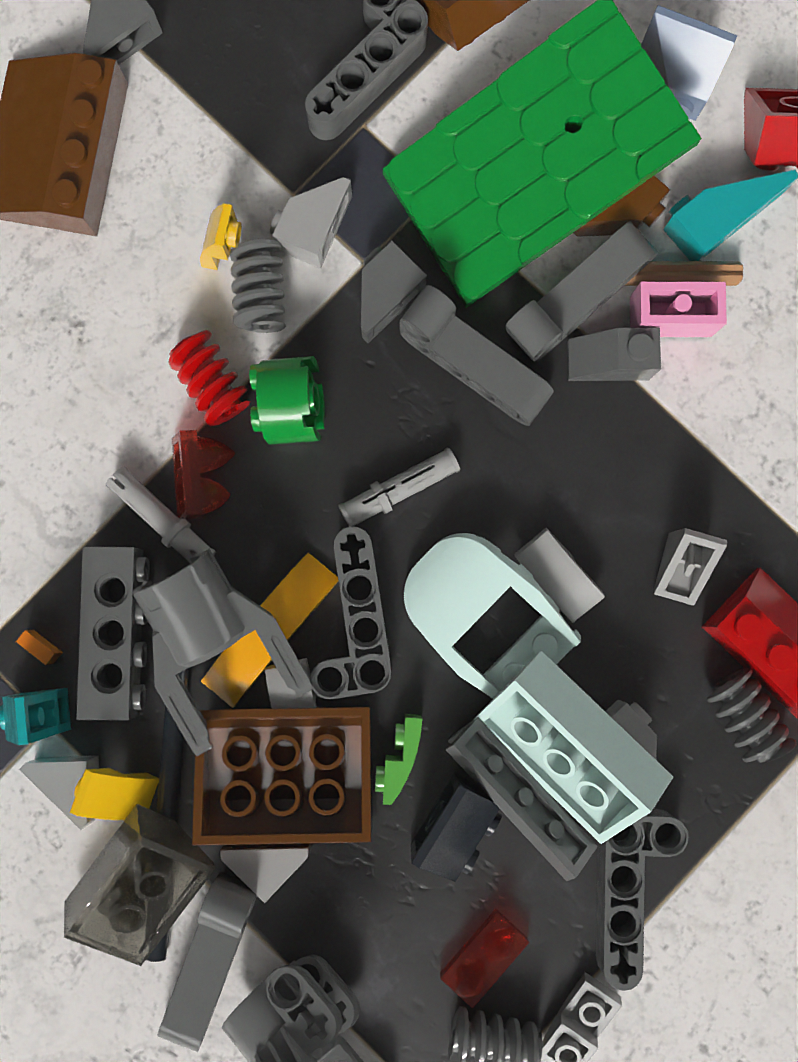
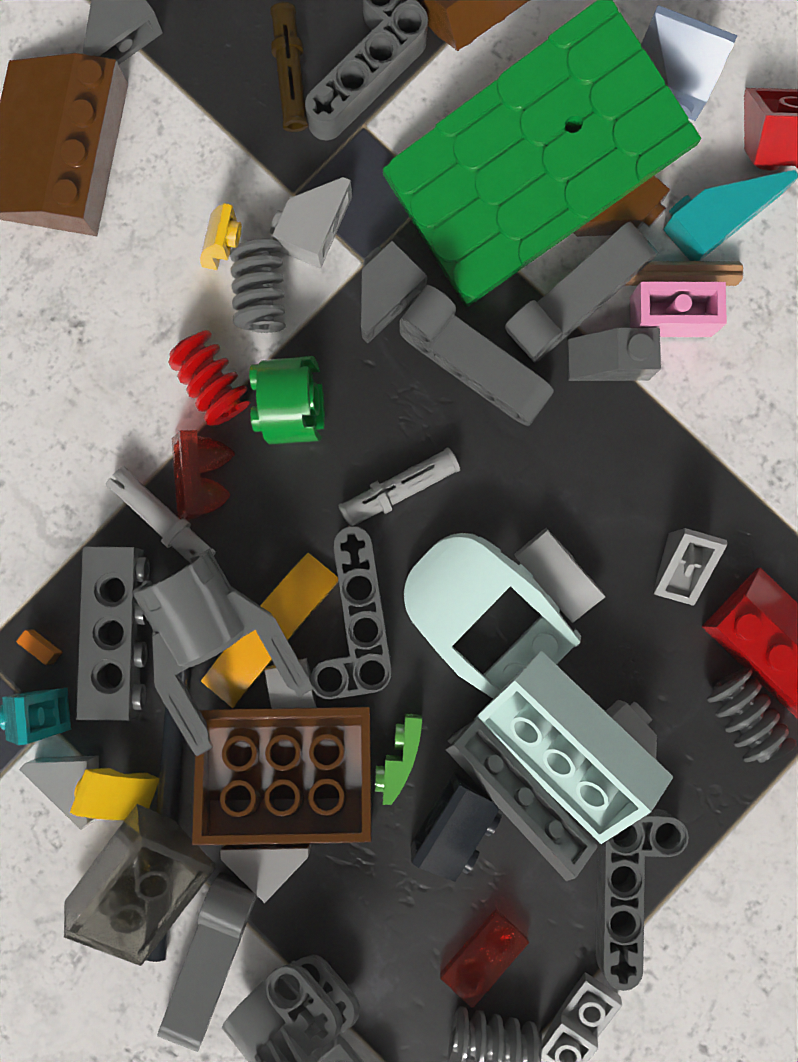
(285, 25): none -> dark brown pin

